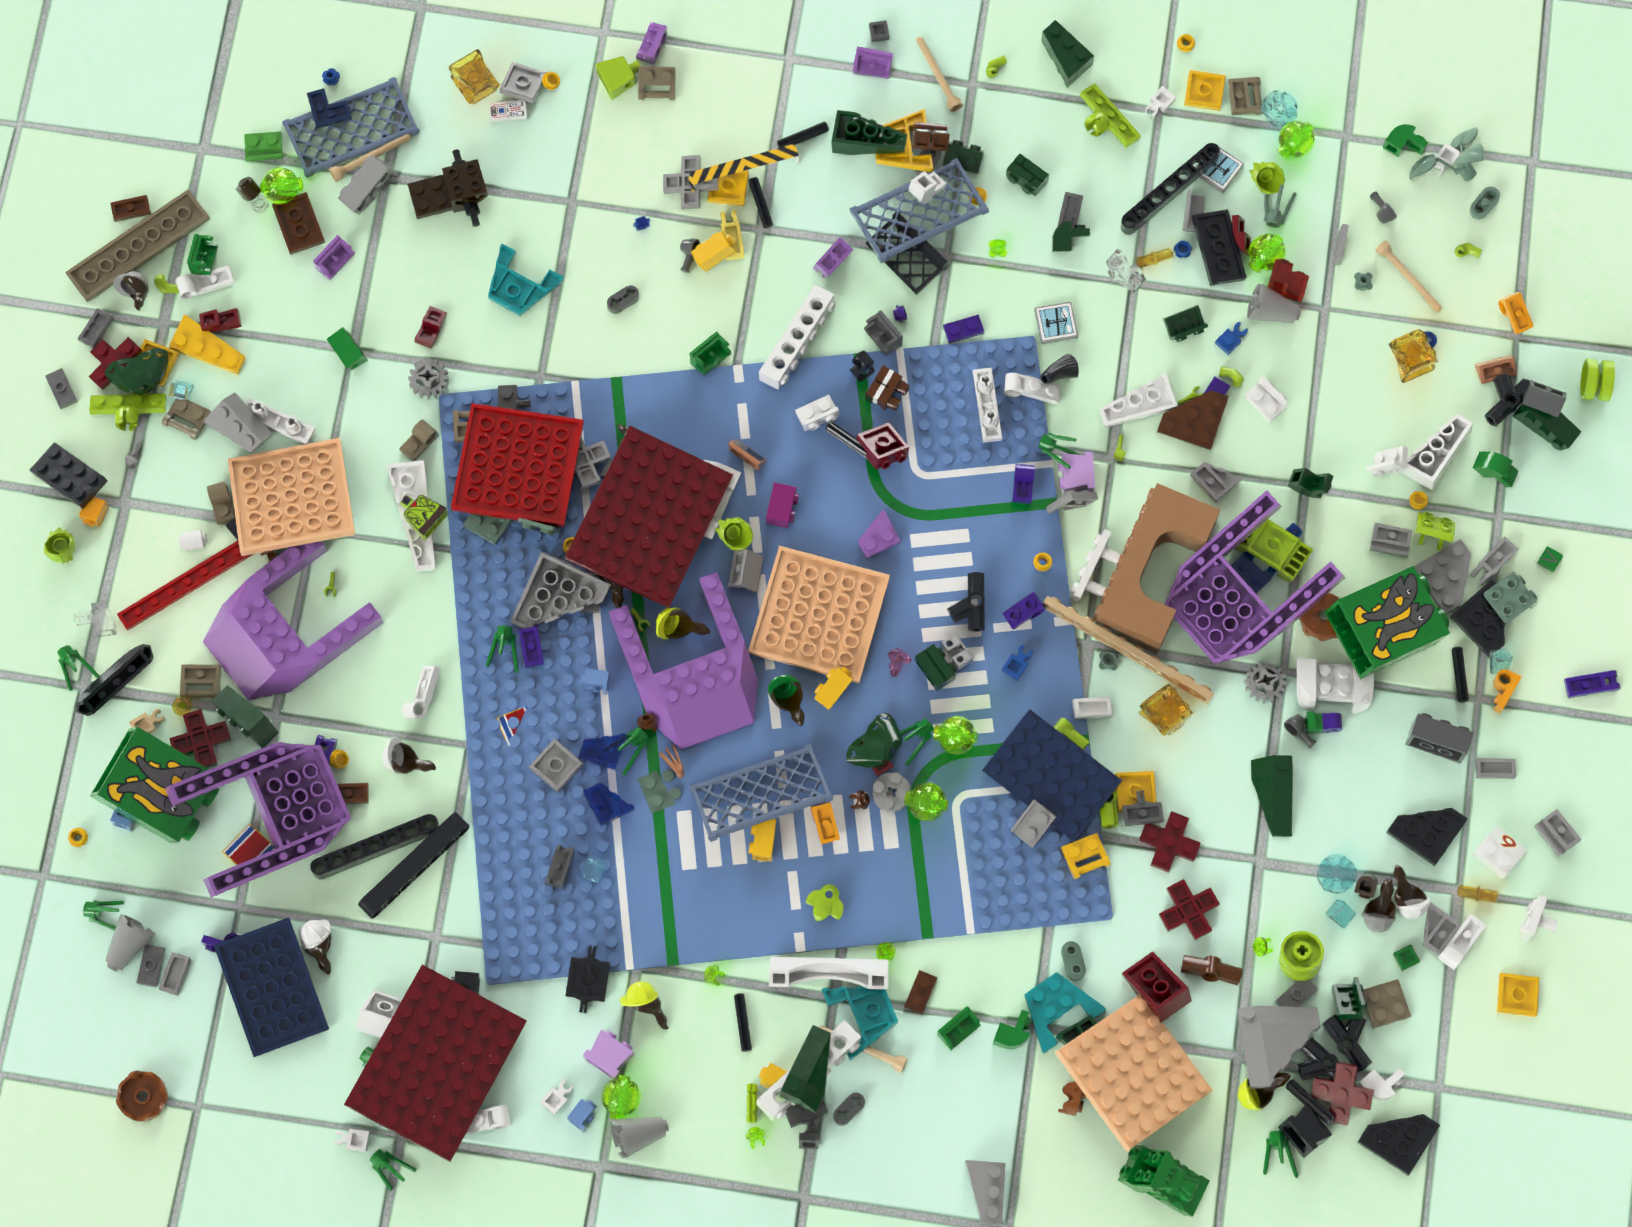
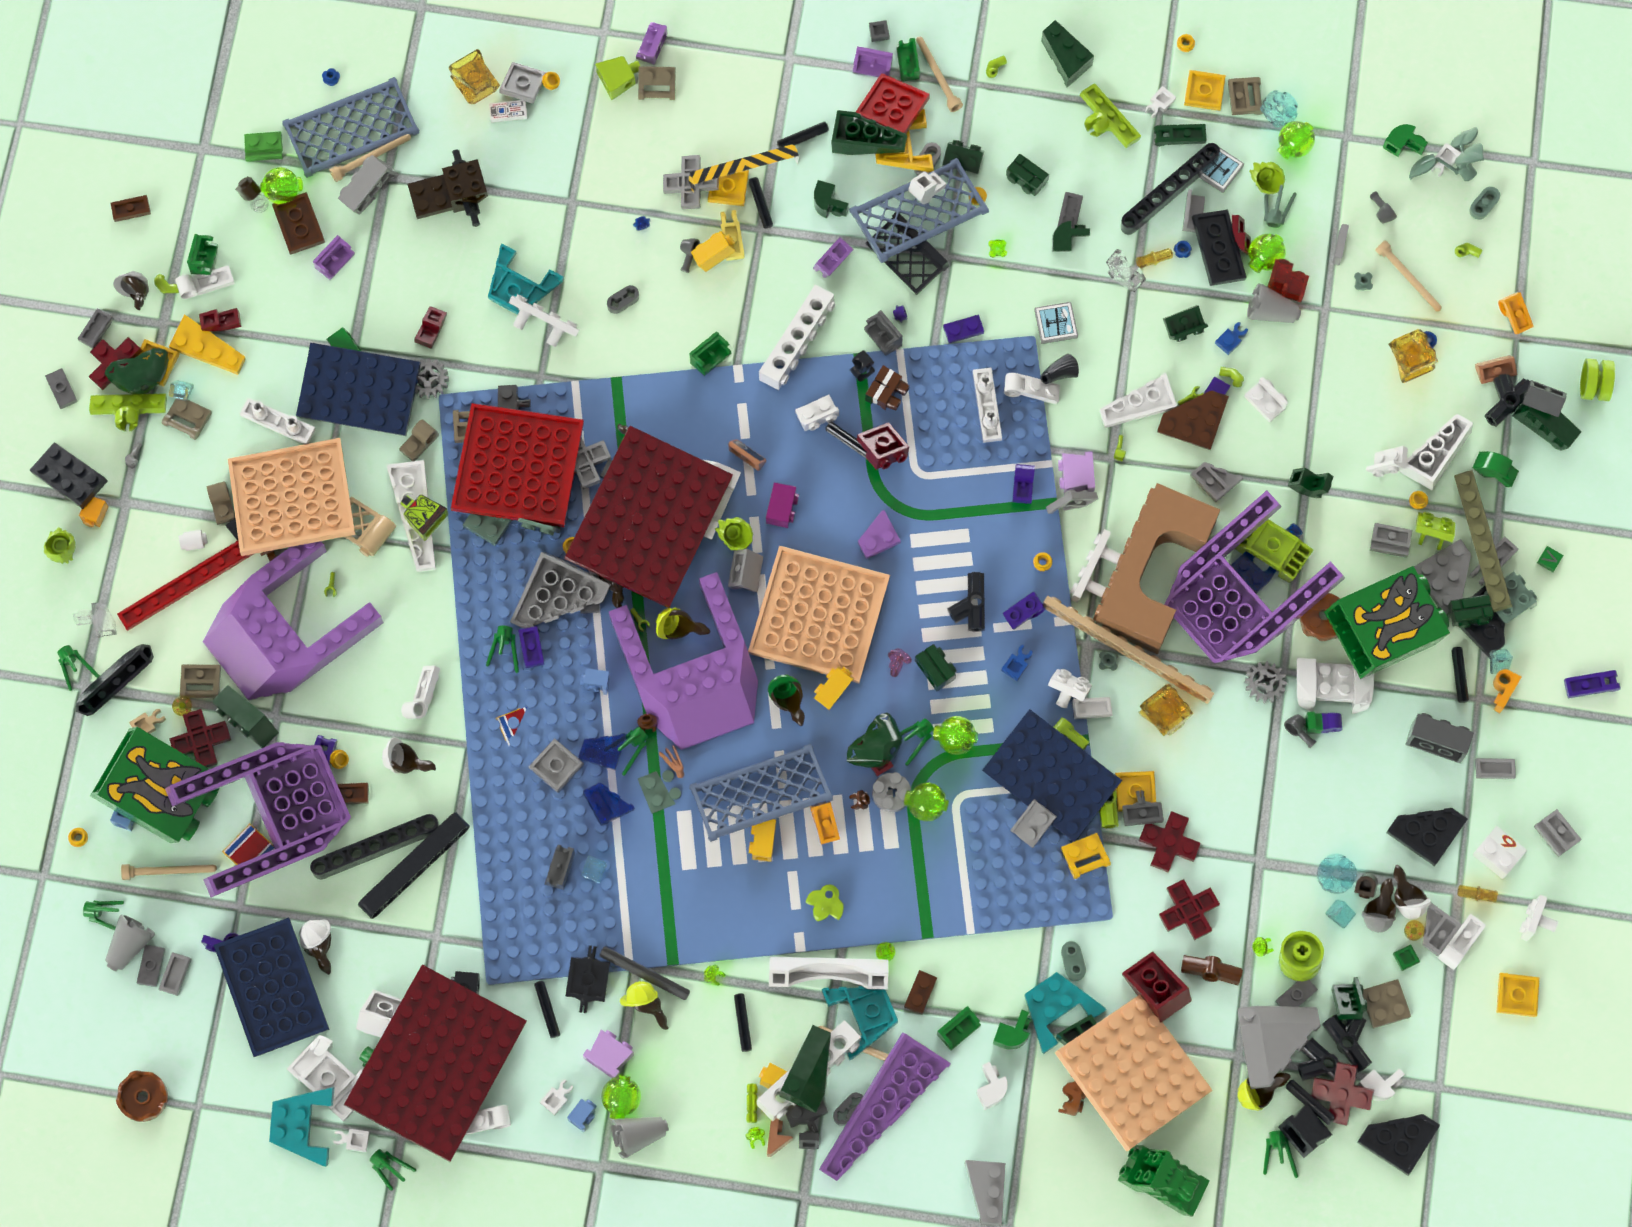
(129, 872): none -> tan piece
(137, 245): dark tan plate -> none
(238, 423): light grey wedge -> none
(292, 1124): none -> teal wing
(321, 1070): none -> white piece
(327, 114): dark blue plate -> none
(358, 389): none -> dark blue plate
(376, 531): none -> tan piece
(536, 310): none -> white plate
(547, 1009): none -> black axle
(644, 973): none -> dark grey axle
(776, 1142): none -> nougat slope
(824, 201): none -> dark green brick
(893, 103): none -> red plate
(897, 1084): none -> medium lavender wing
(908, 60): none -> green hinge
(930, 135): reddish brown hips -> none
(956, 643): flat silver piece -> none
(995, 1091): none -> white brick
(1048, 443): green plant -> none
(1069, 686): none -> white plate
(1180, 134): none -> dark green plate
(1274, 786): dark green wedge -> none
(1414, 930): none -> clear yellow tile
(1470, 611): none -> dark green brick
(1483, 541): none -> olive plate

